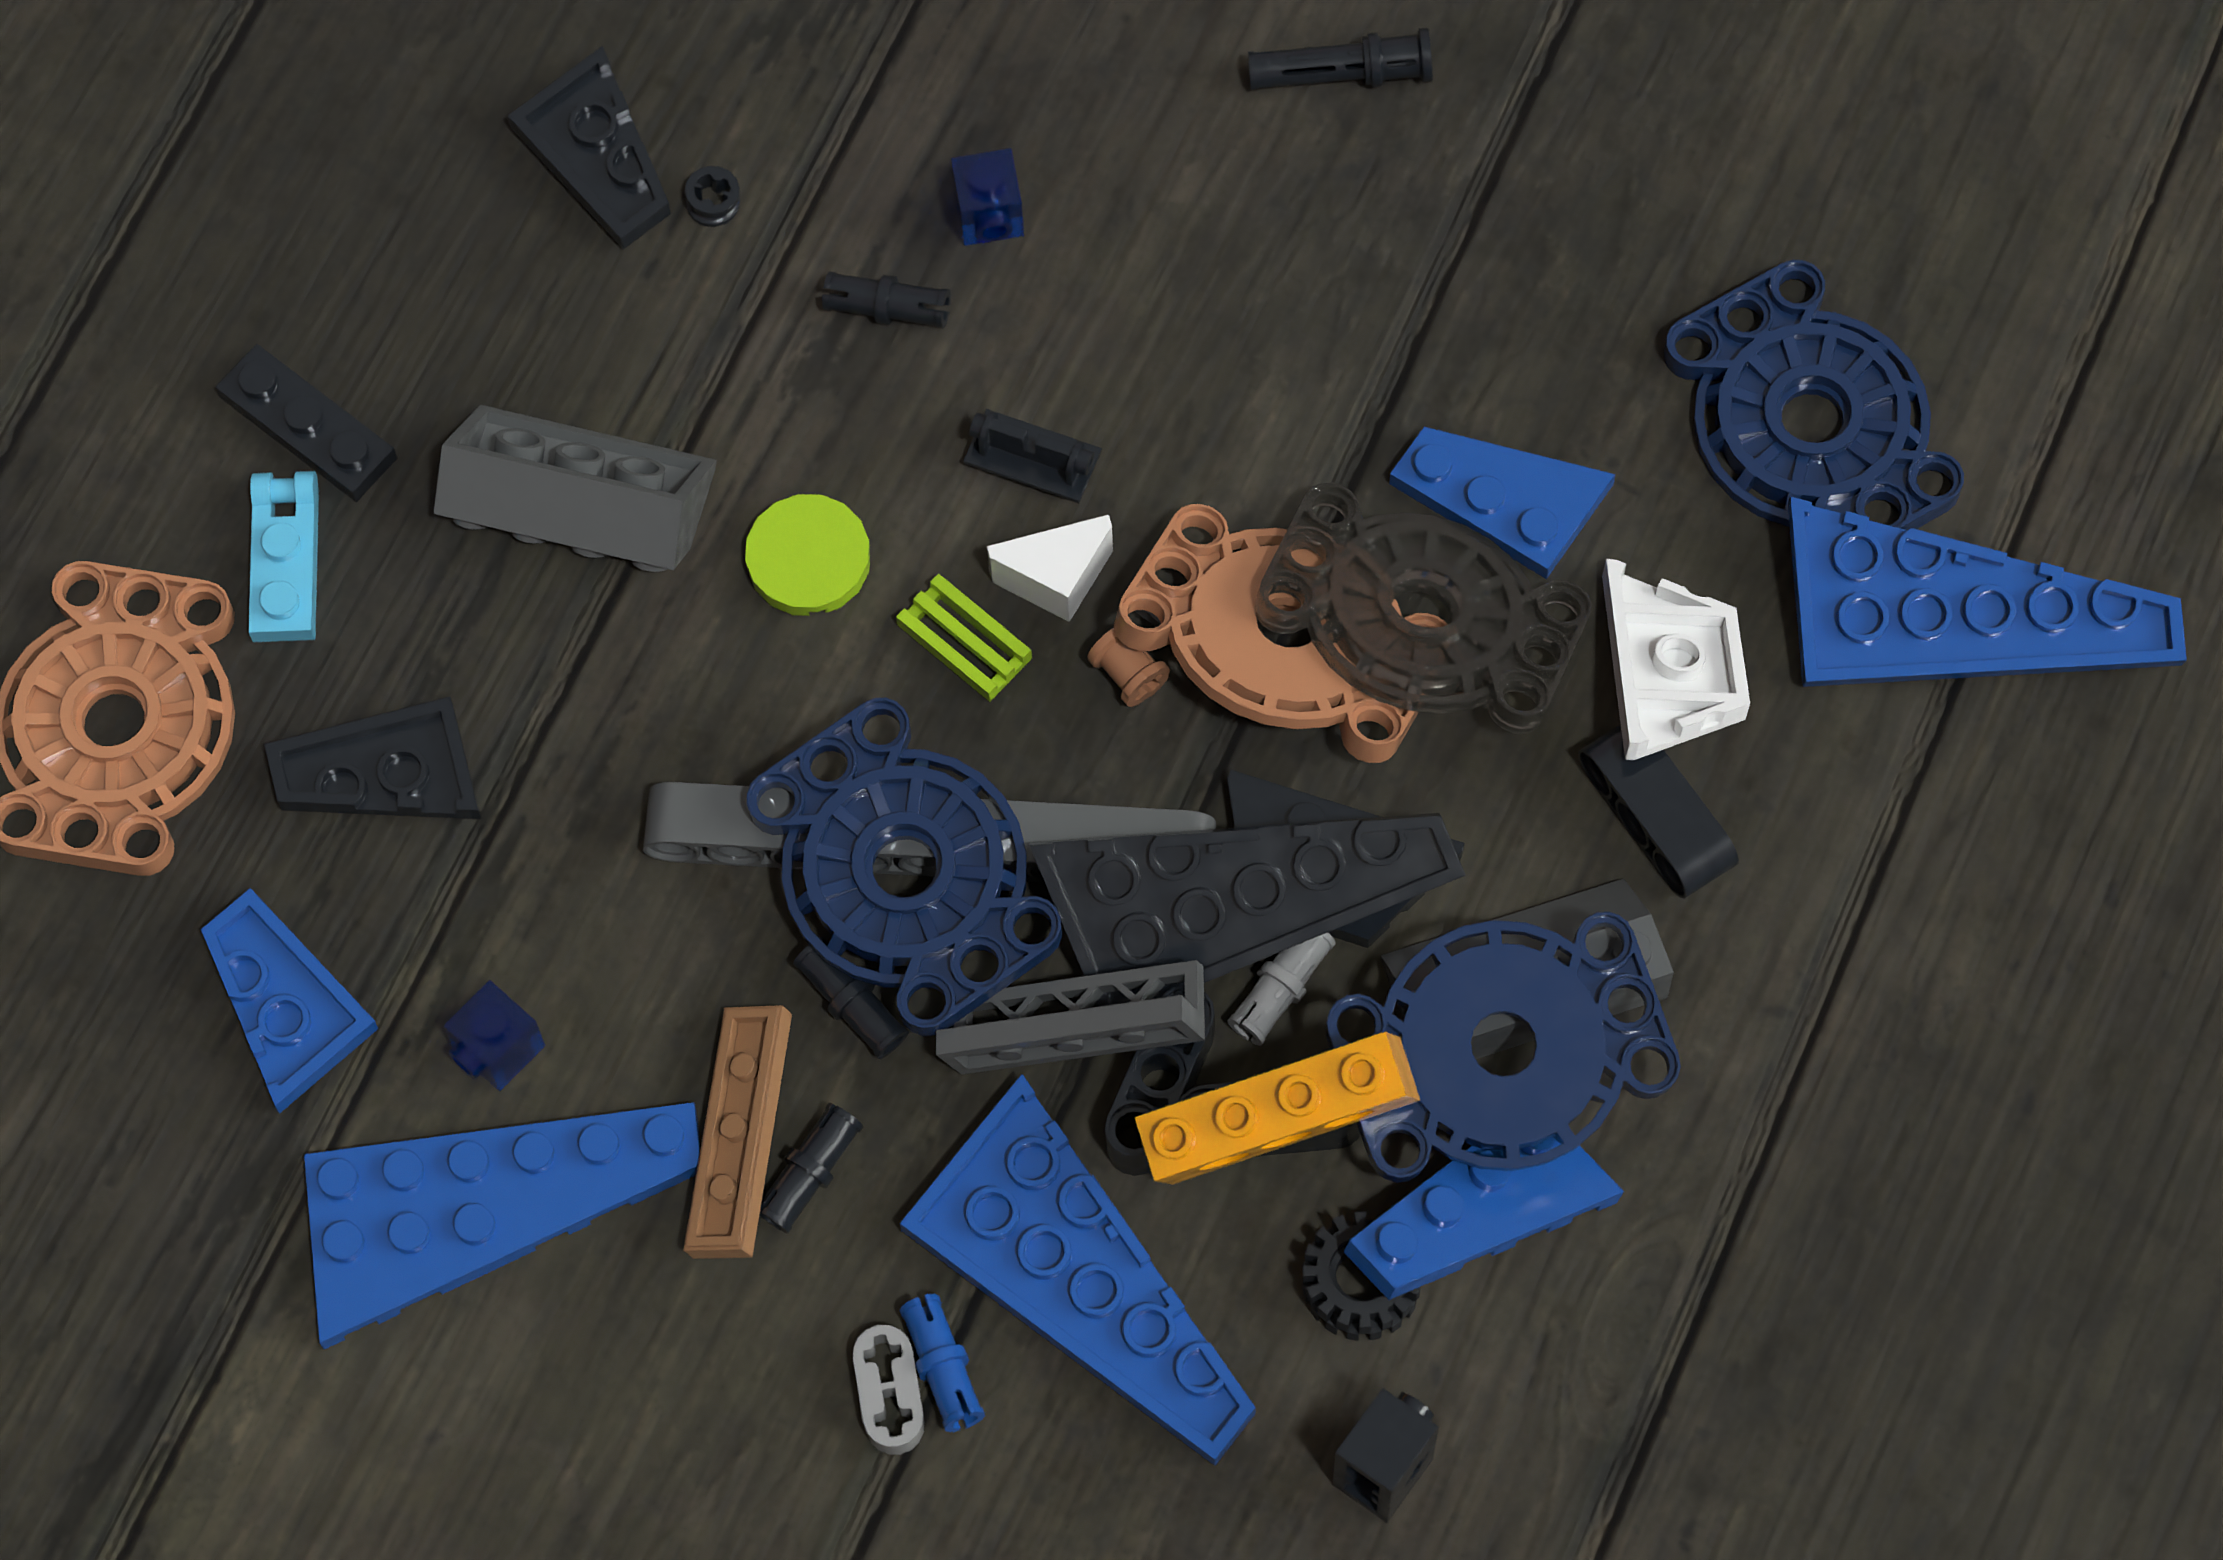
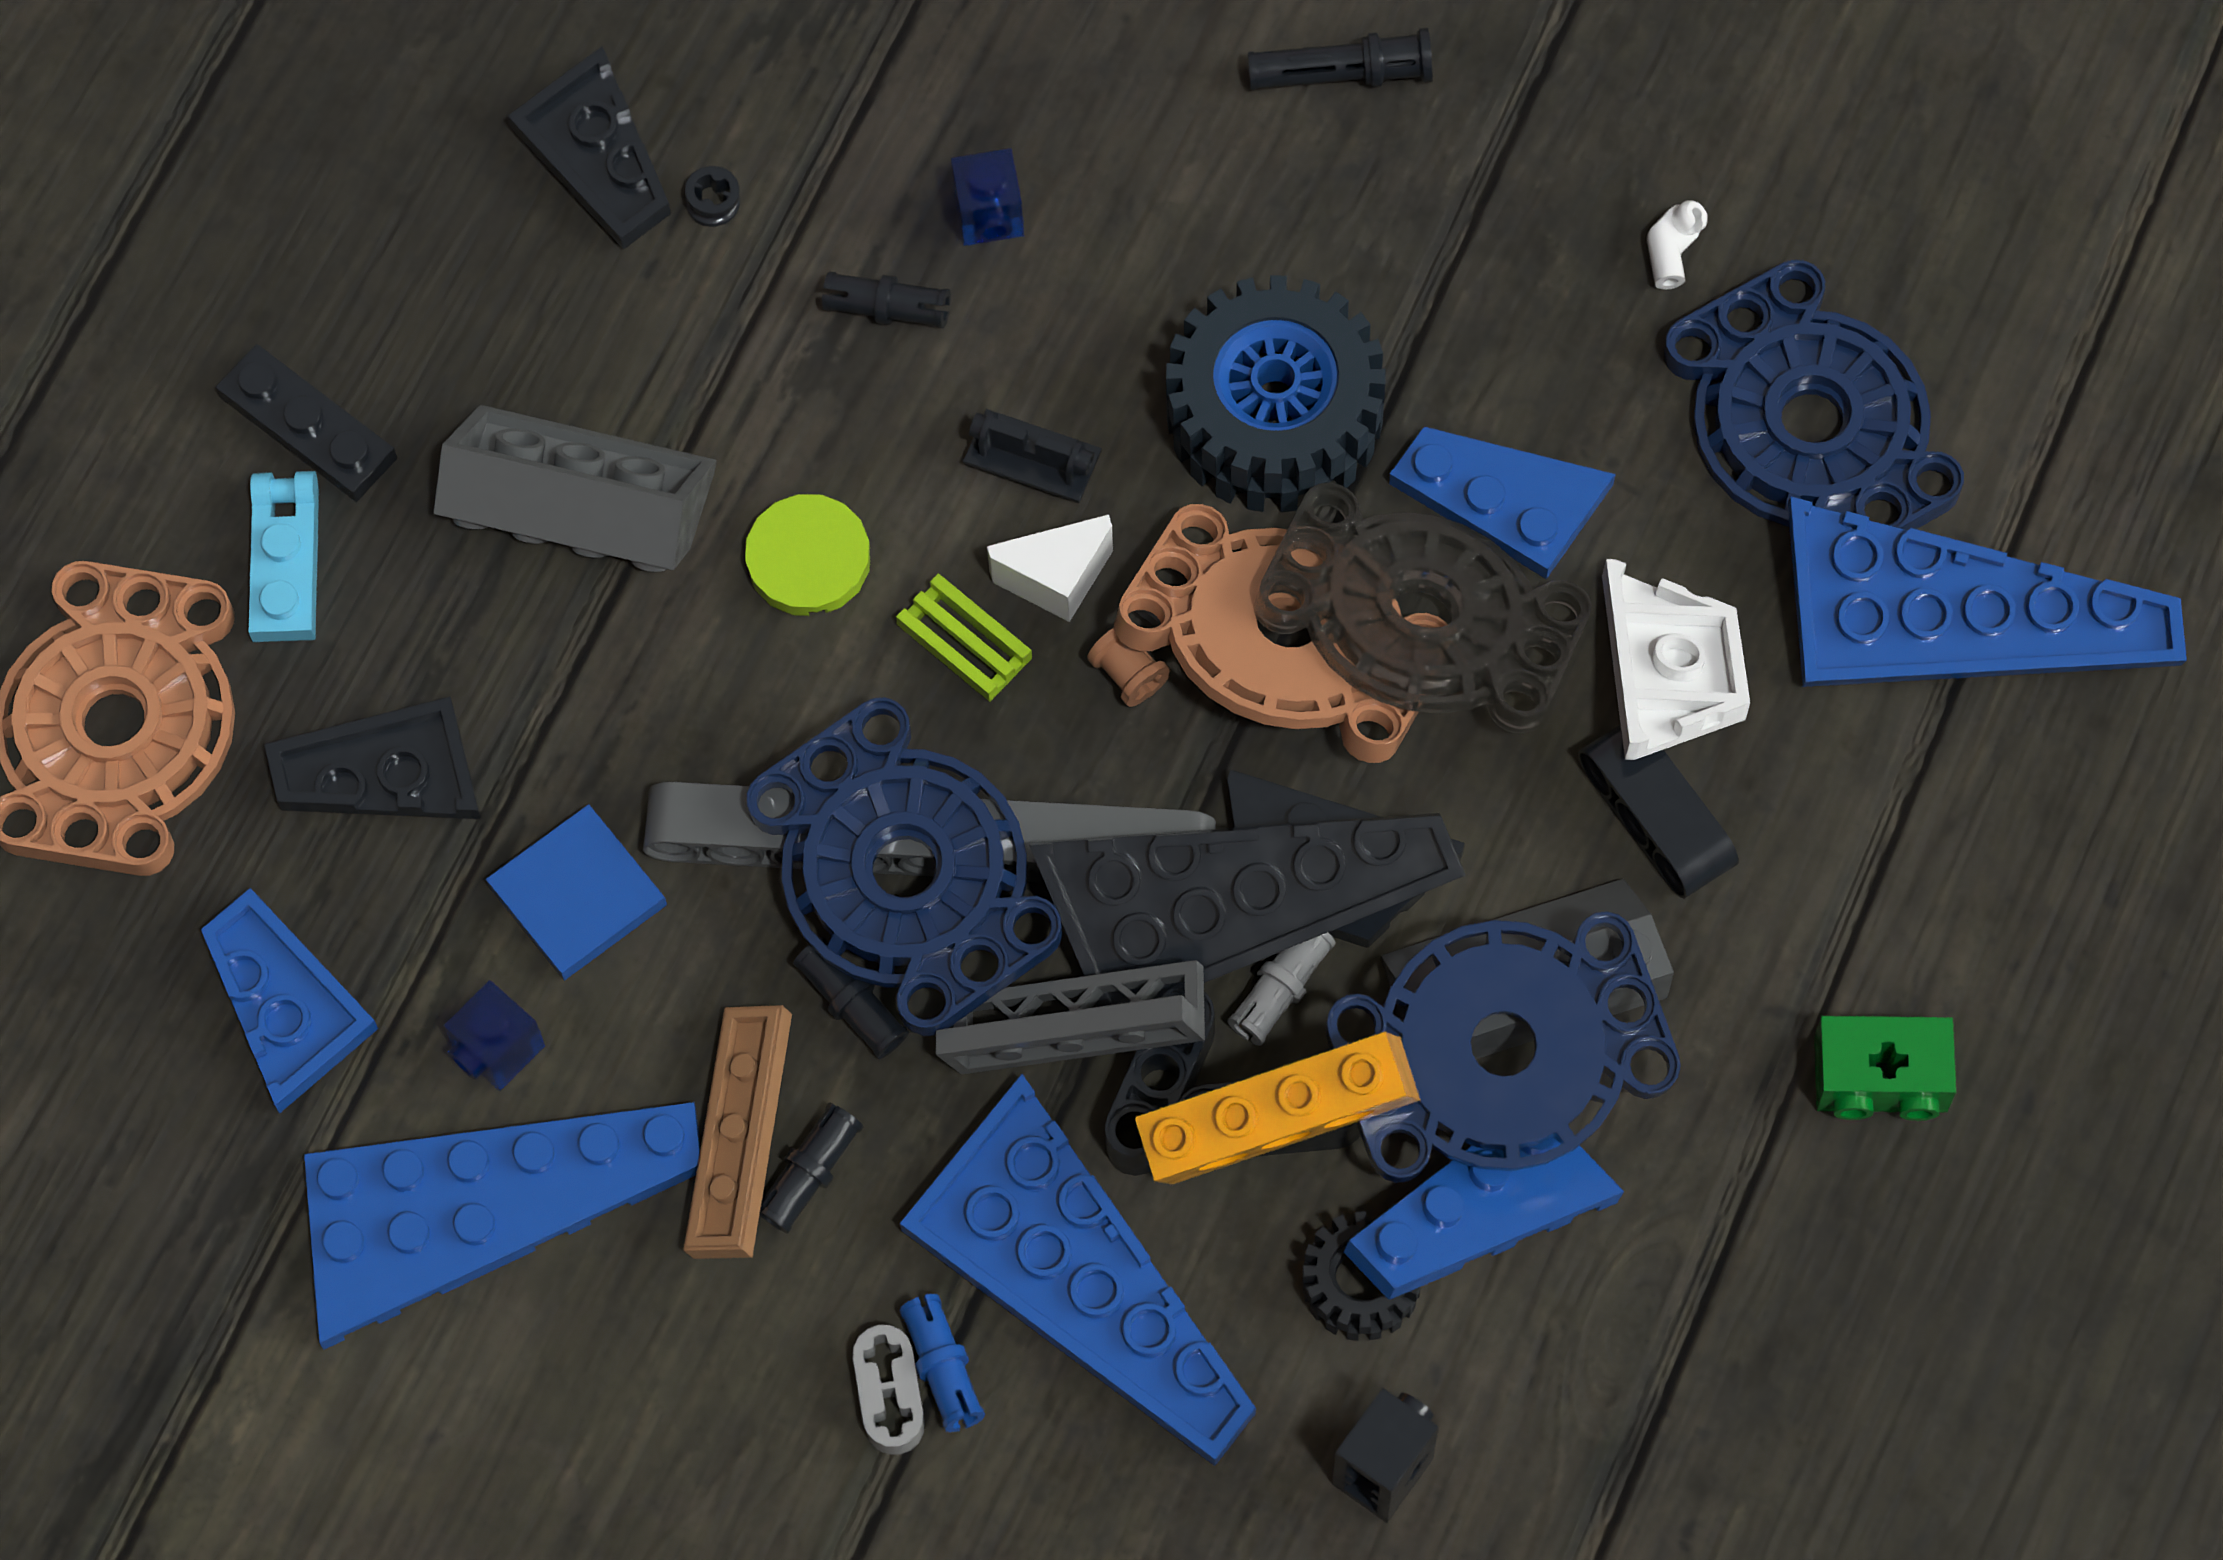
(576, 892): none -> blue tile
(1282, 456): none -> black wheel
(1670, 238): none -> white arm
(1915, 1052): none -> green brick

